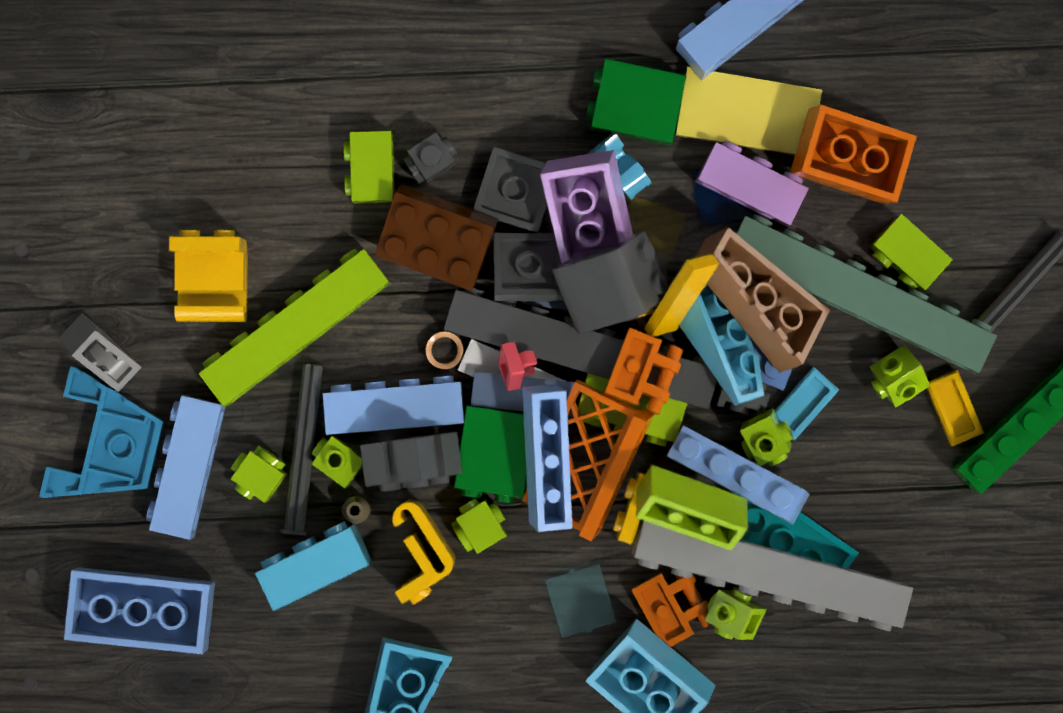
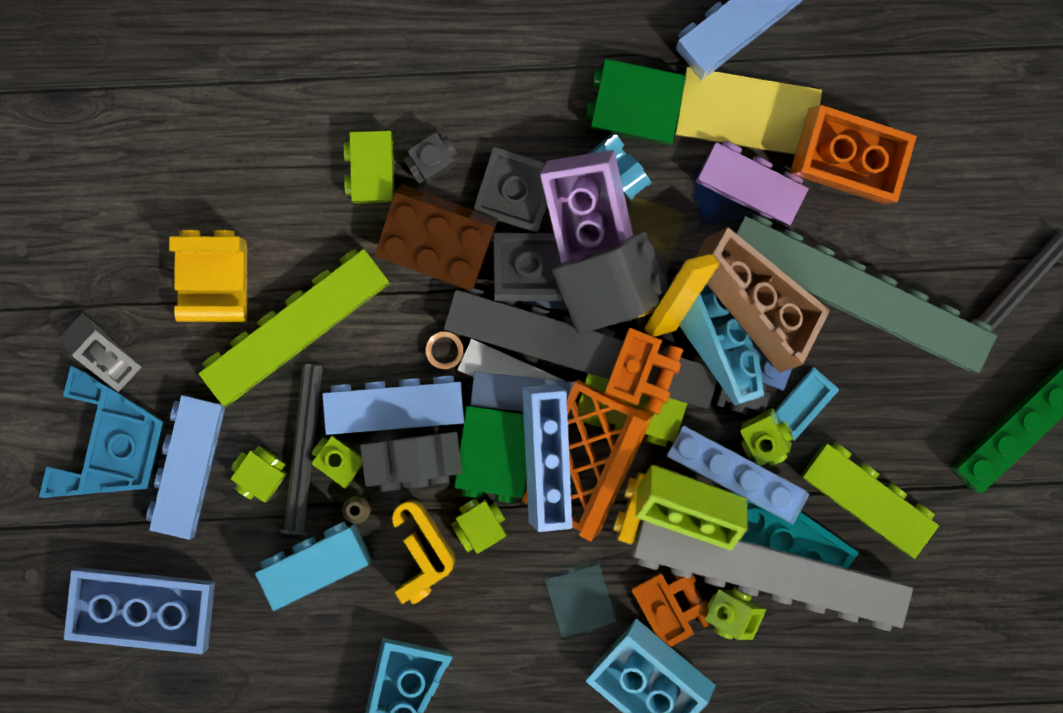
(515, 365): coral tile -> none
(869, 500): none -> lime brick
(899, 376): lime brick -> none
(910, 254): lime brick -> none
(954, 408): yellow tile -> none

